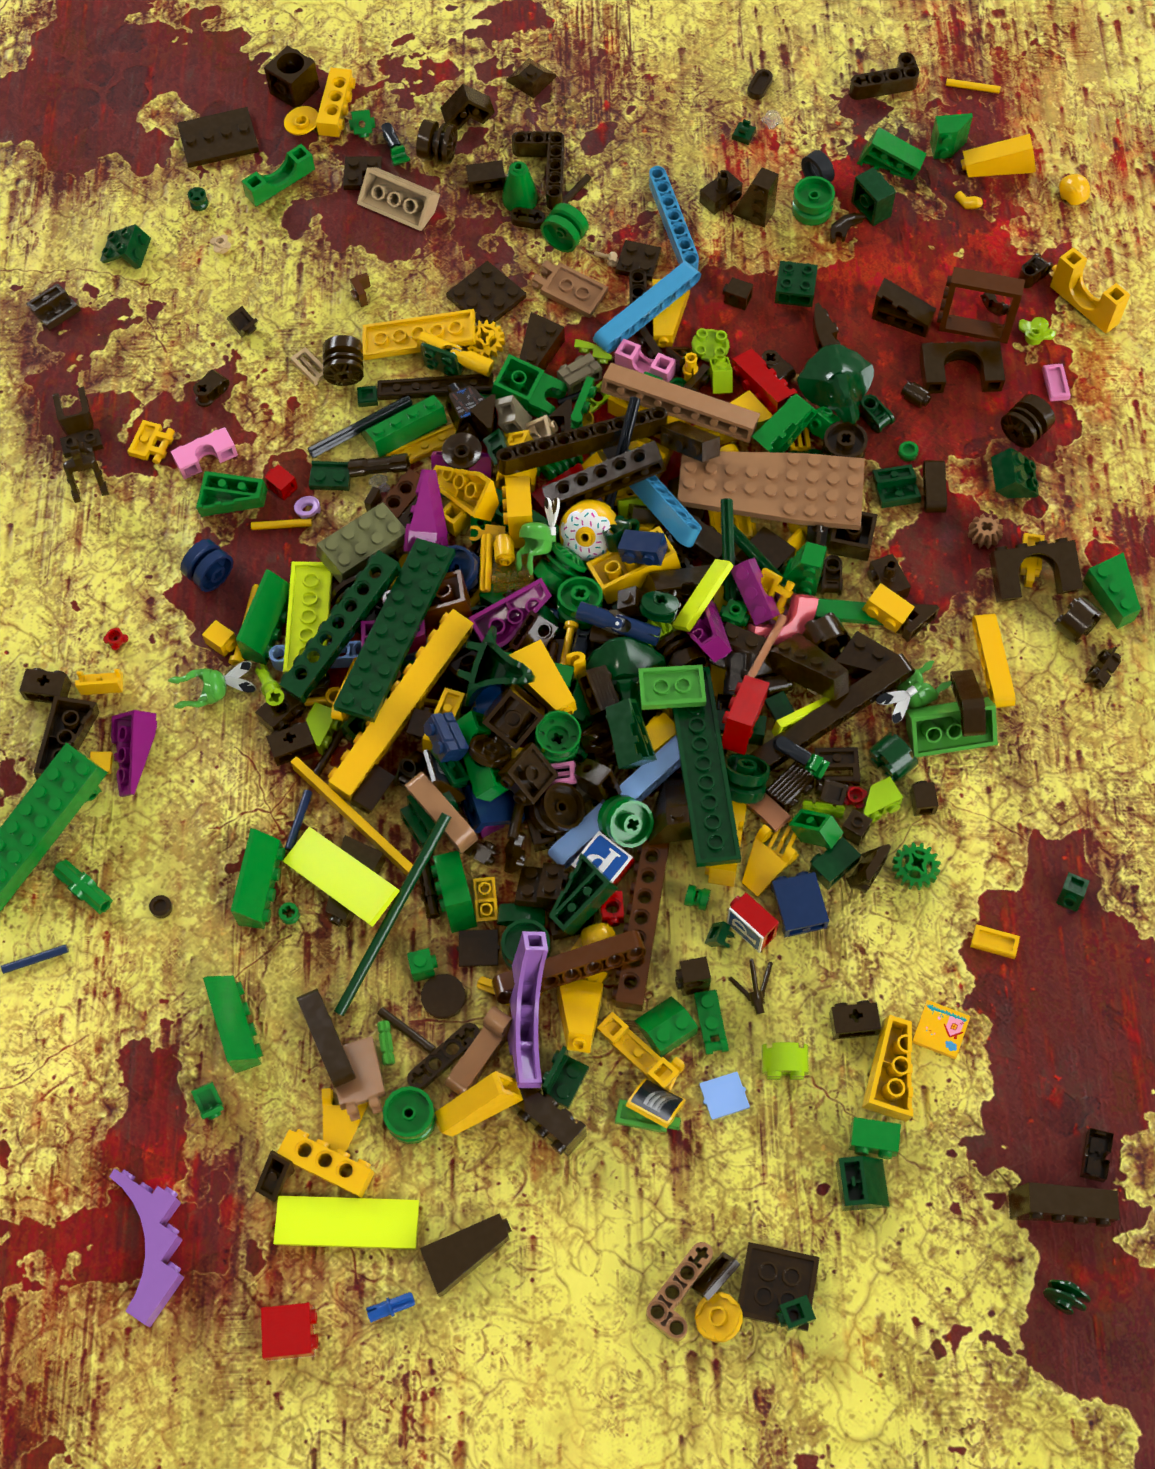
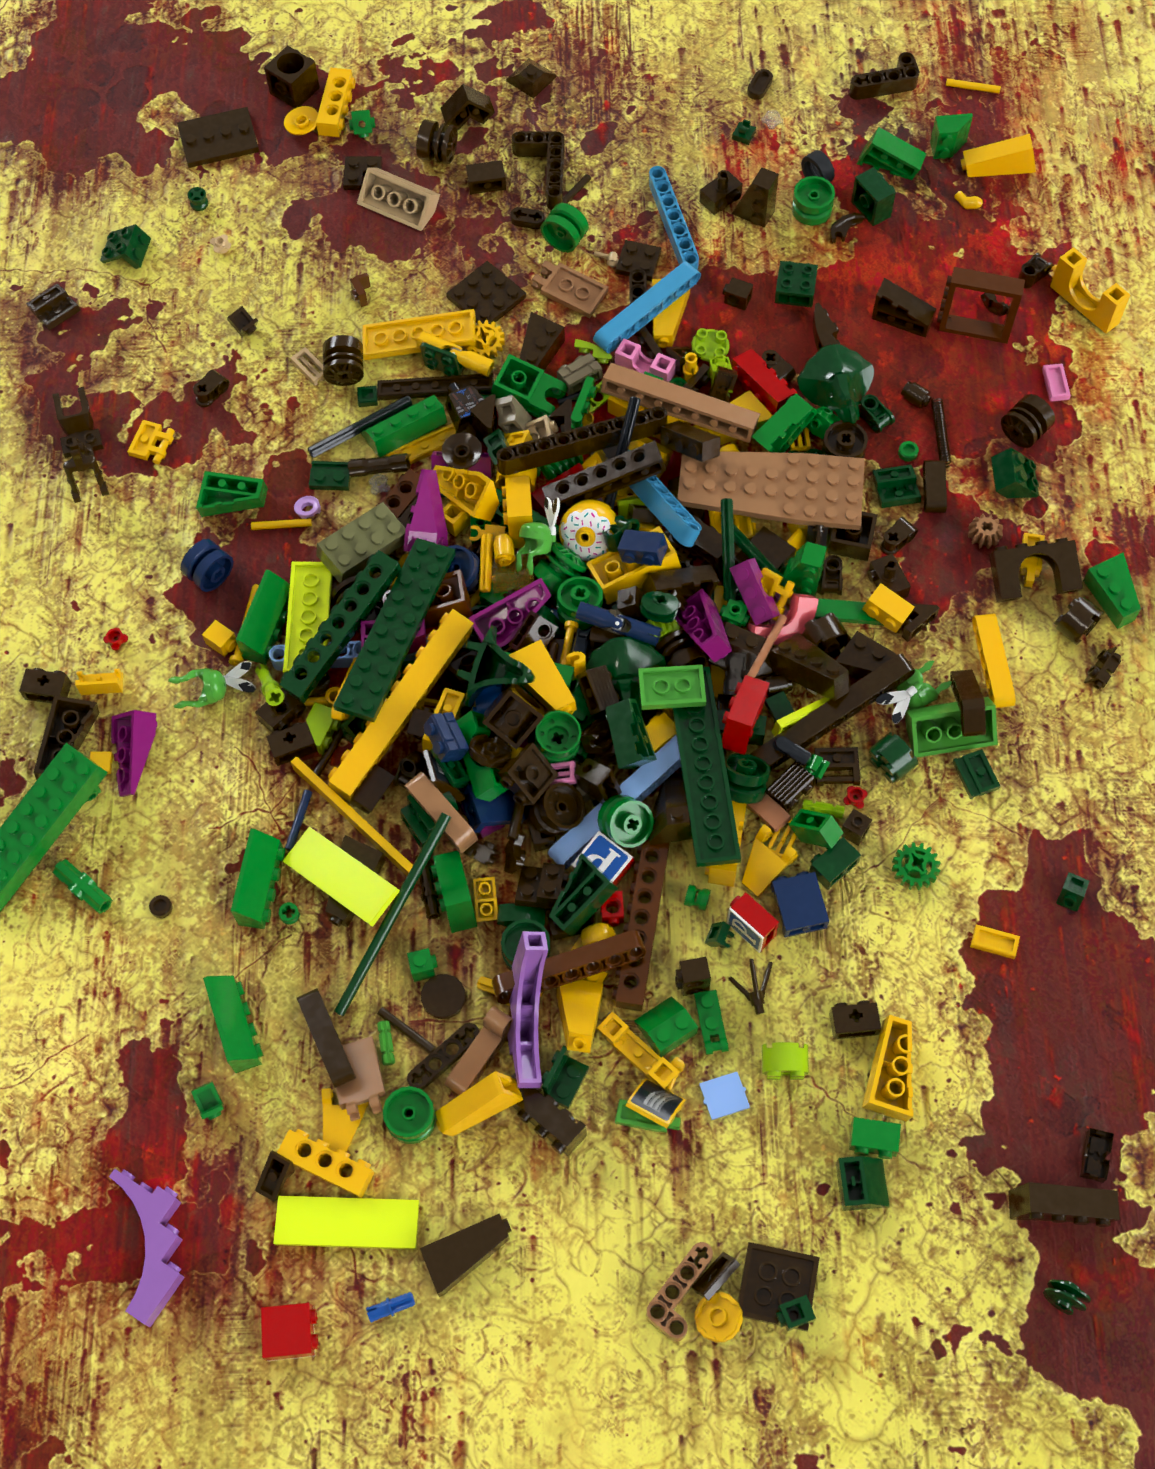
(34, 958): dark blue bar -> none
(216, 443): bright pink arch -> none
(280, 482): red brick -> none
(295, 166): green arch -> none
(373, 498): dark brown tile -> none
(397, 150): piece -> none
(478, 948): dark brown piece -> none
(519, 188): green cone -> none
(702, 595): neon yellow tile -> none
(723, 383): none -> dark brown piece
(831, 791): dark brown bracket -> none
(868, 868): dark brown slope -> none
(882, 798): lime slope -> none
(898, 536): none -> dark brown piece
(924, 798): dark brown brick -> none
(941, 1029): yellow tile -> none
(942, 432): none -> dark brown piece
(976, 774): none -> dark green plate
(983, 355): dark brown arch -> none
(1036, 330): lime plate -> none
(1074, 189): yellow hair -> none

